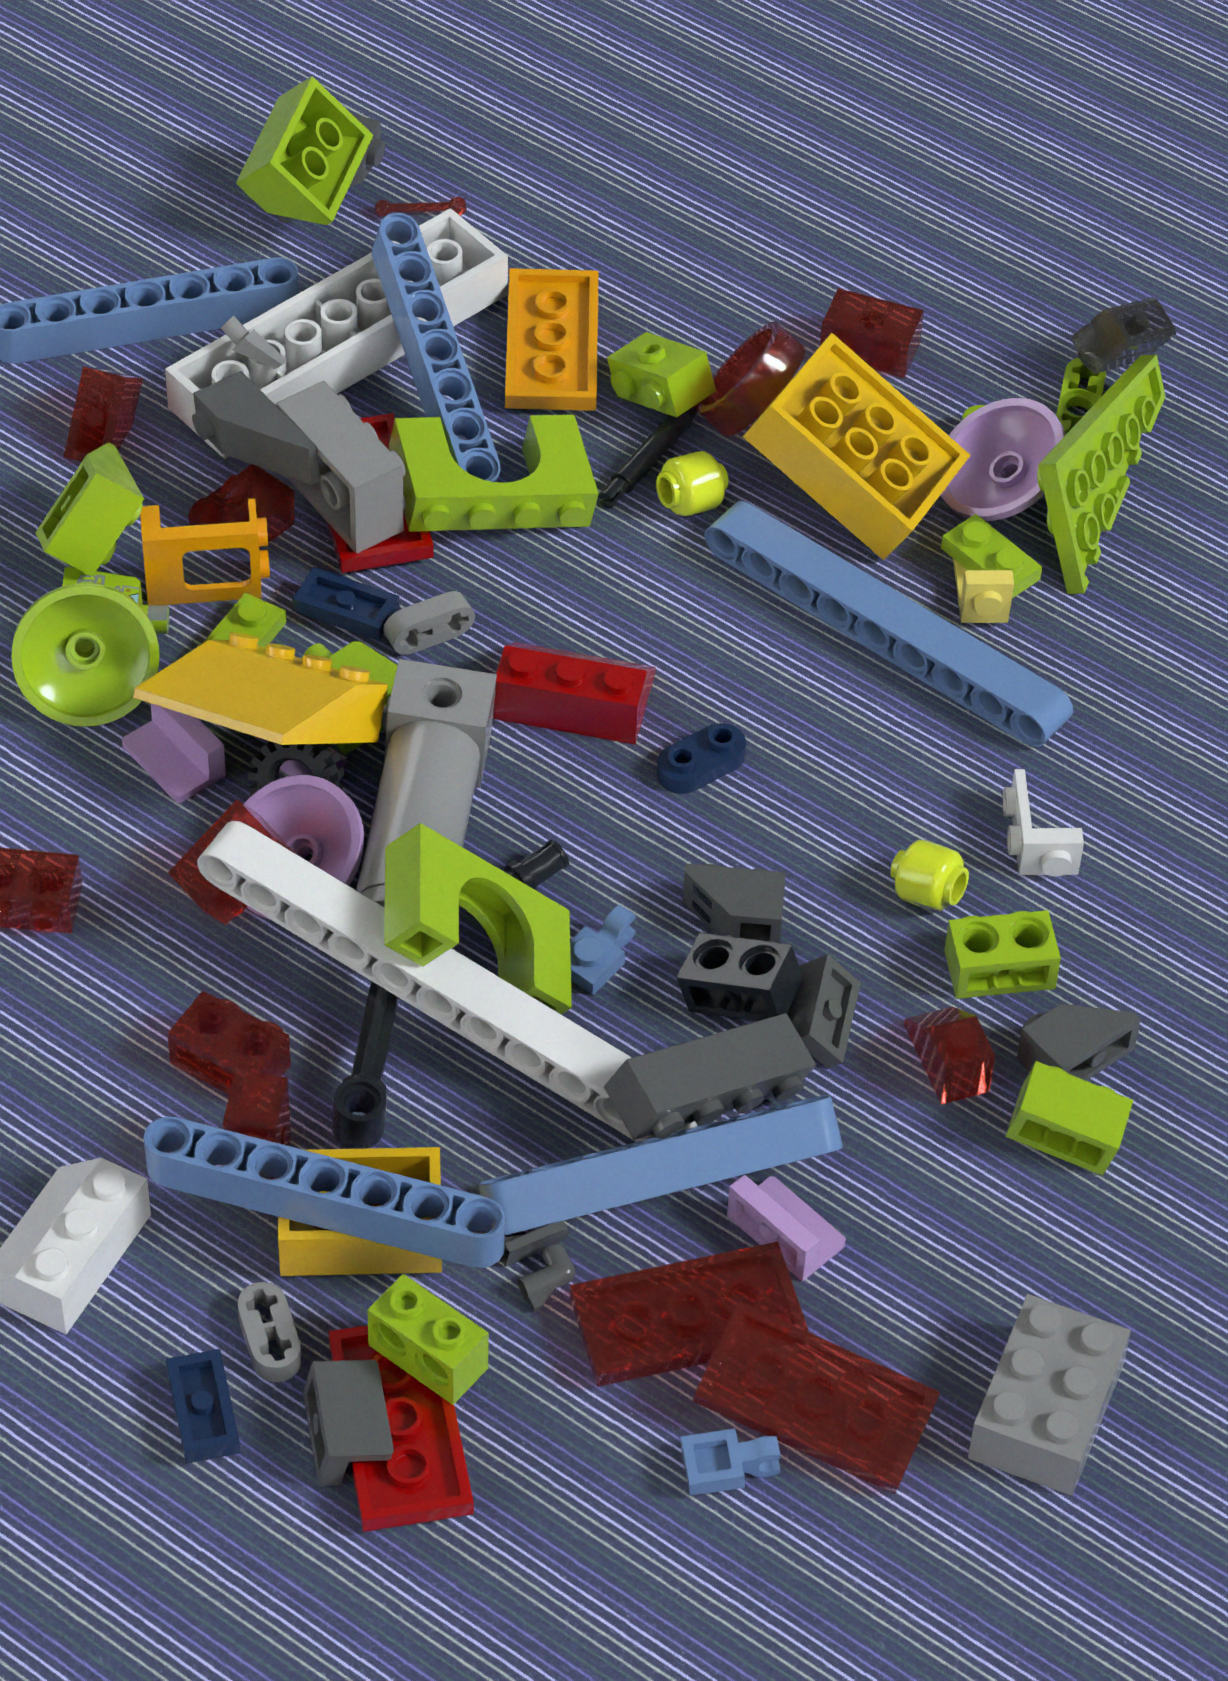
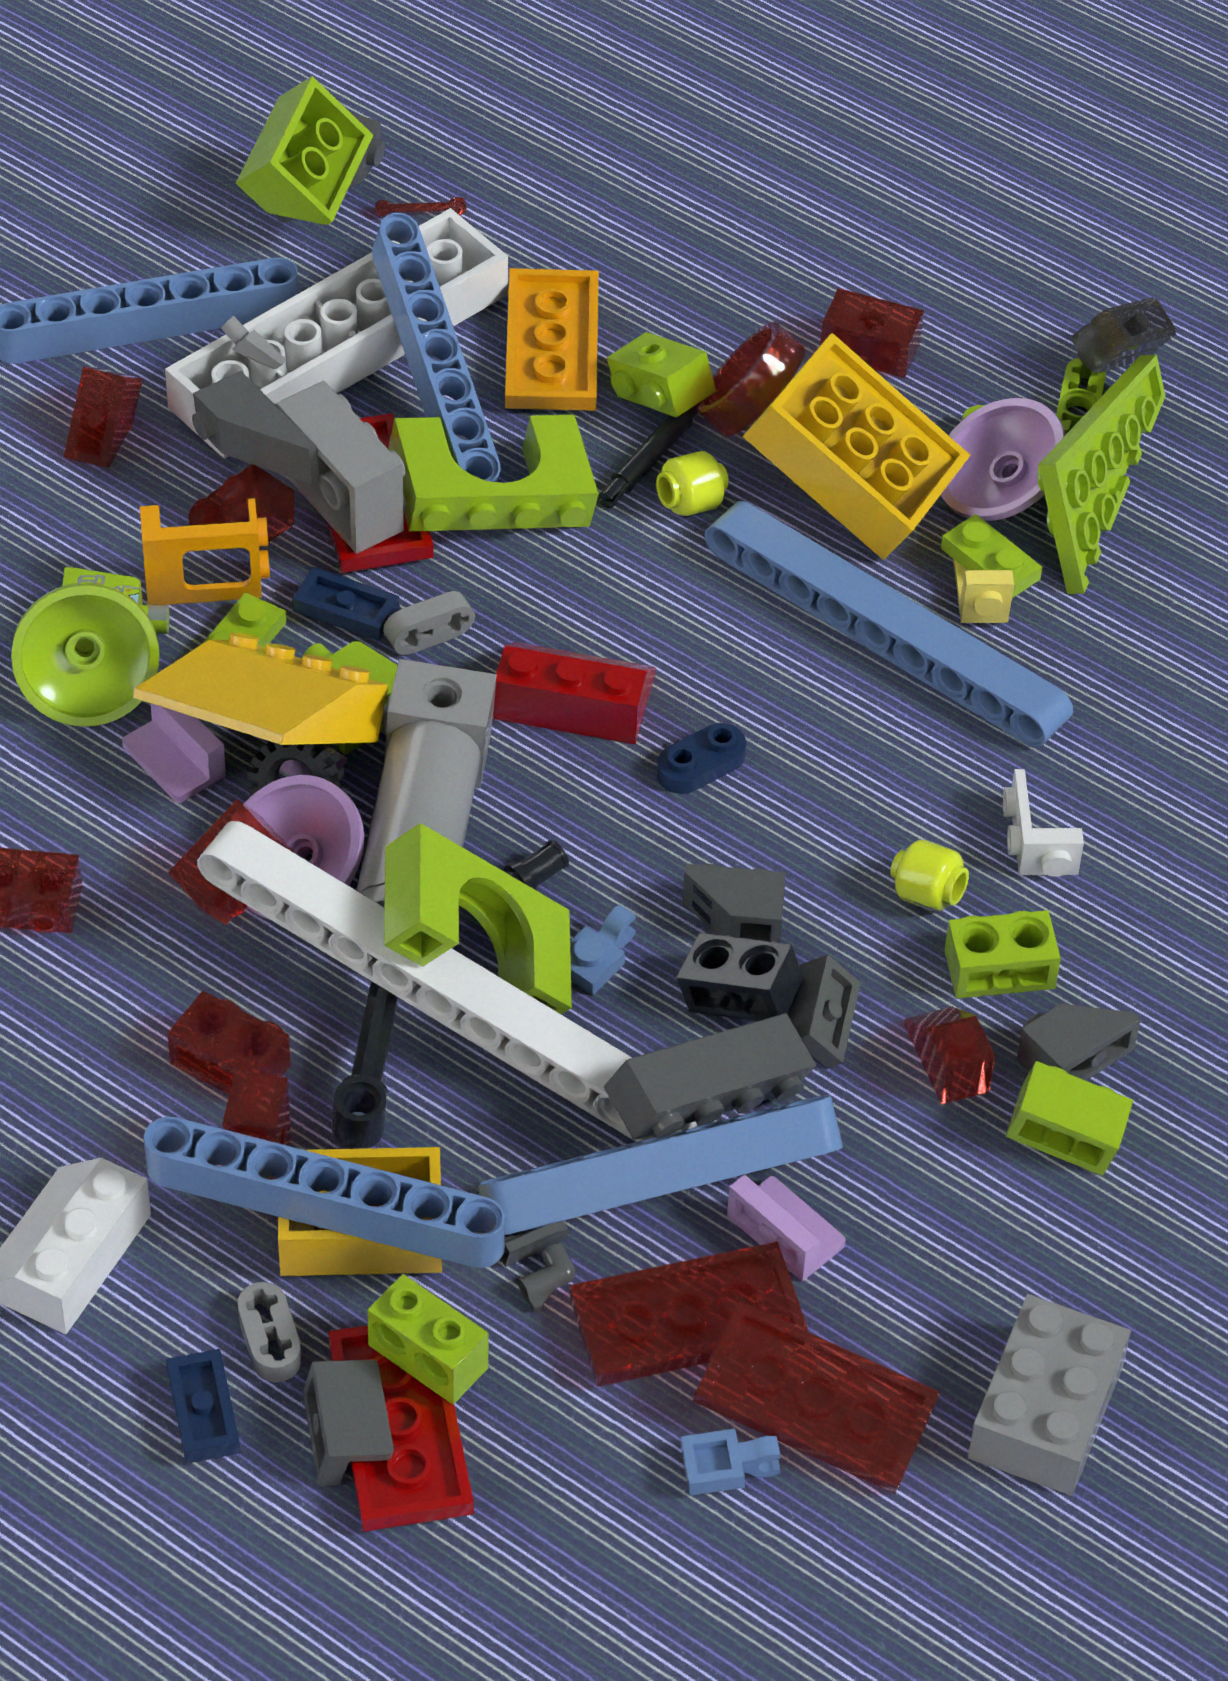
(92, 511): lime slope -> none

